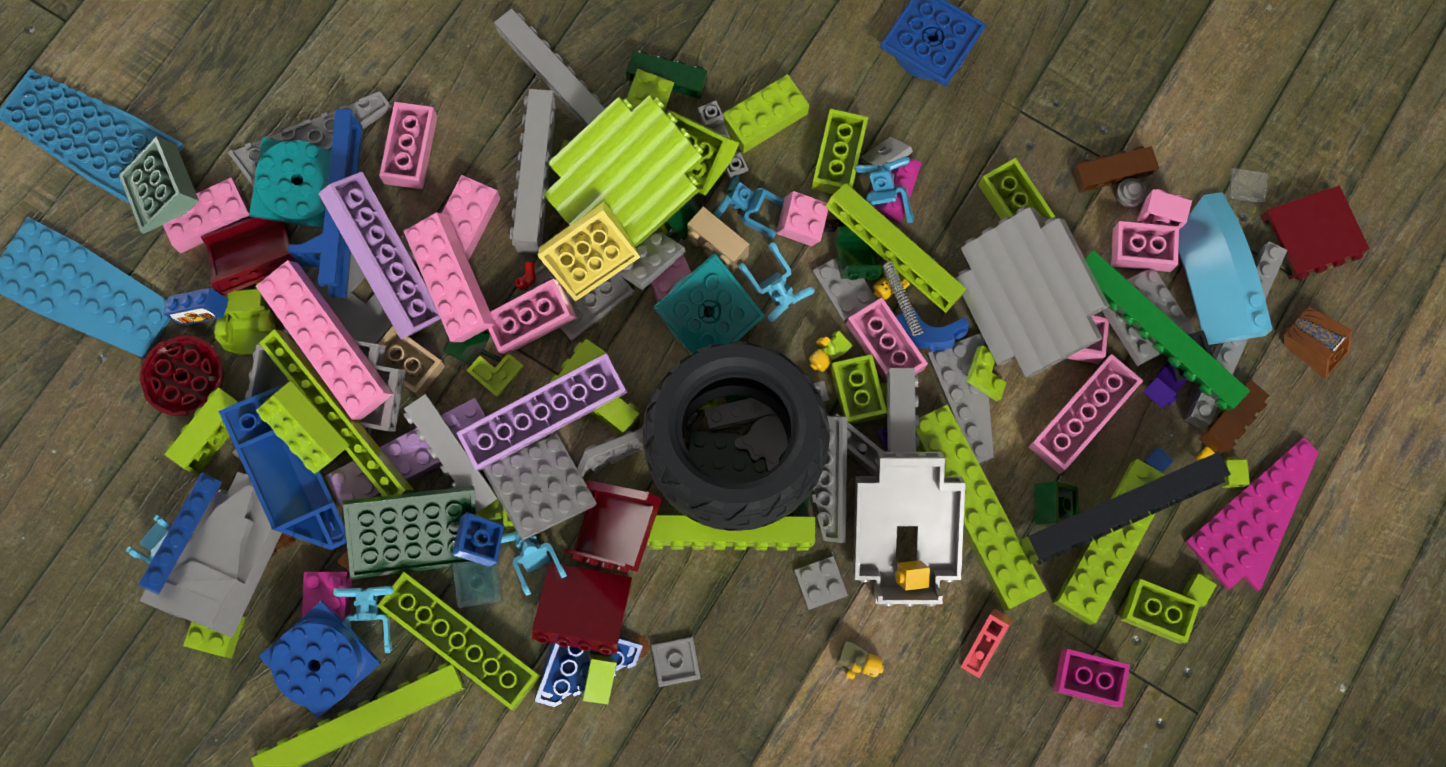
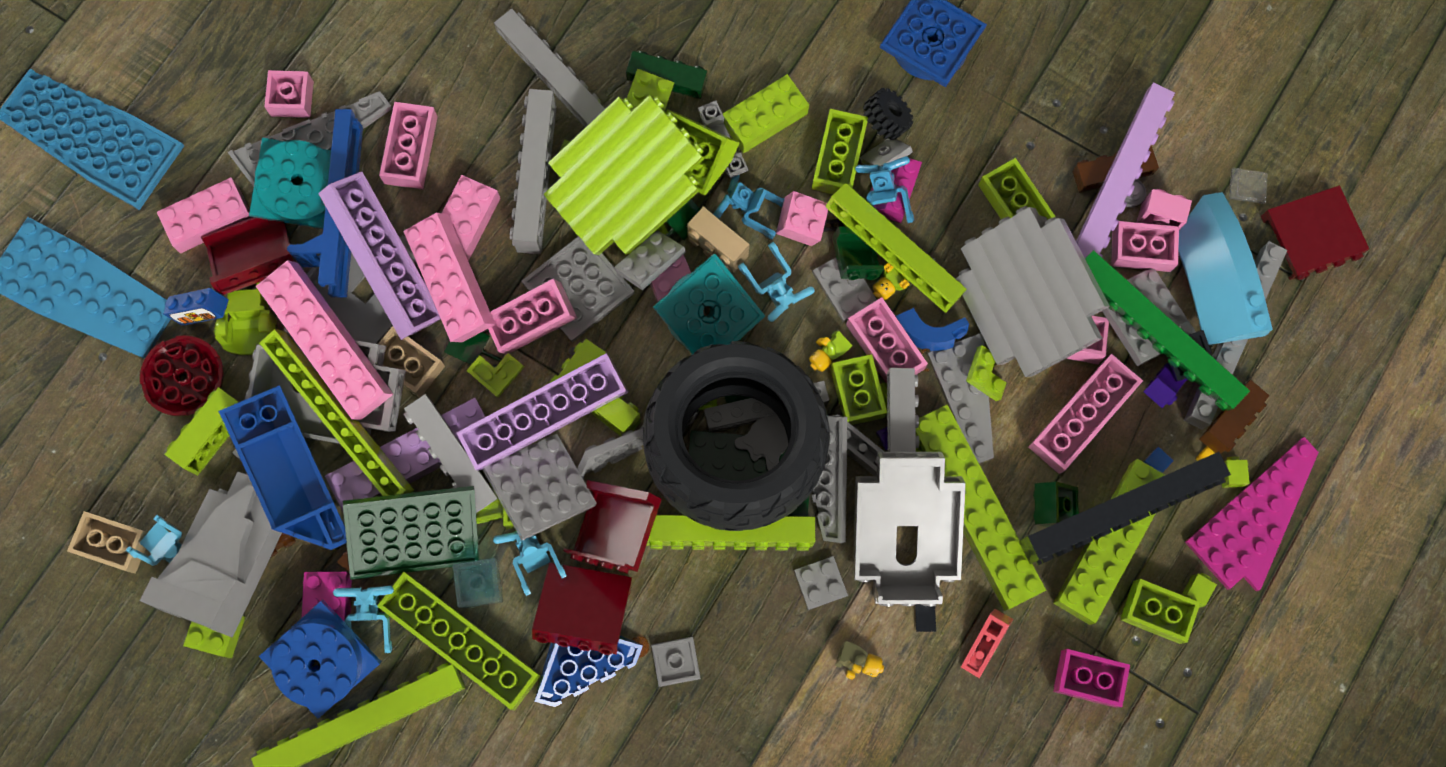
(107, 542): none -> tan brick
(158, 185): sand green slope -> none
(179, 534): blue plate -> none
(289, 94): none -> bright pink brick
(302, 427): lime brick -> none
(489, 534): blue brick -> none
(529, 277): red arm -> none
(588, 252): light yellow slope -> none
(599, 679): lime panel -> none
(888, 114): none -> black tyre
(892, 271): light grey piece -> none
(912, 575): yellow brick -> none
(925, 618): none -> black piece
(1125, 170): none -> lavender brick
(1318, 341): dark orange slope -> none

